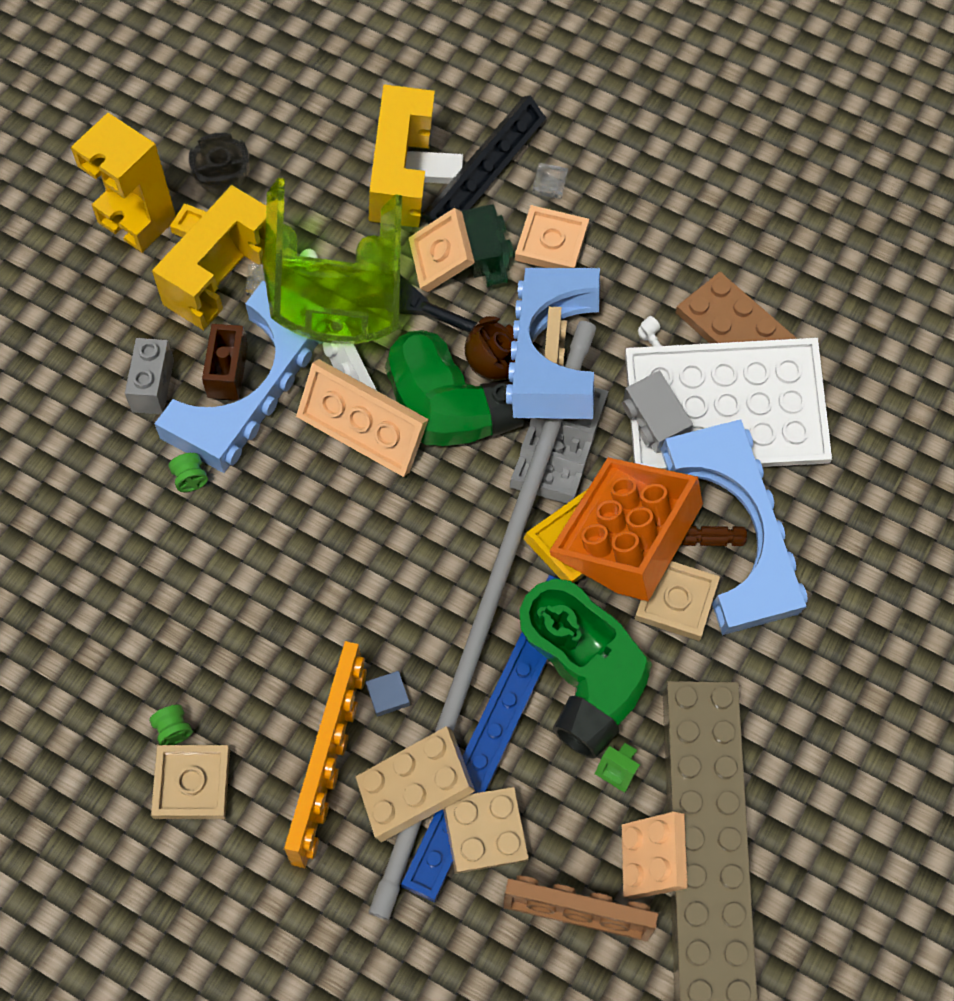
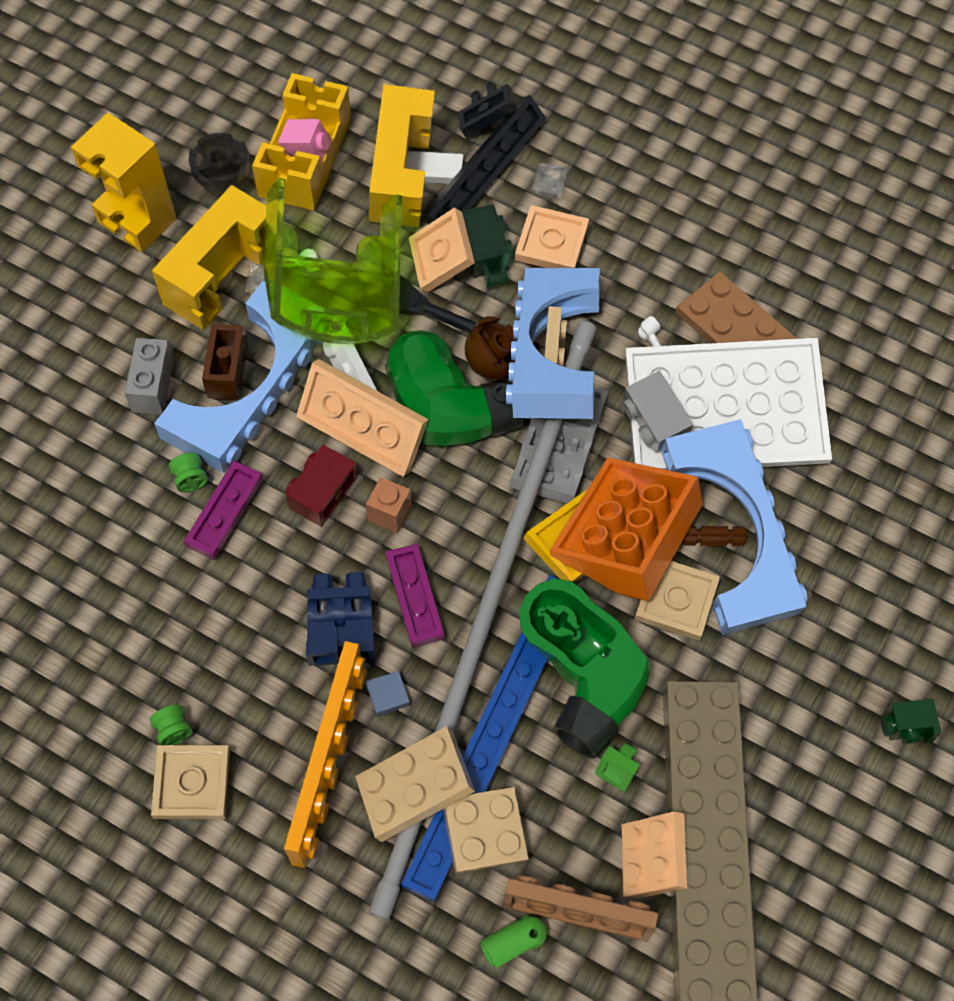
(185, 219): yellow plate -> none
(223, 510): none -> magenta plate
(304, 173): none -> yellow piece
(305, 136): none -> bright pink brick
(321, 485): none -> dark red brick
(338, 617): none -> dark blue hips
(388, 505): none -> nougat brick
(414, 595): none -> magenta plate
(486, 110): none -> black hinge
(513, 940): none -> bright green piece
(911, 721): none -> dark green brick

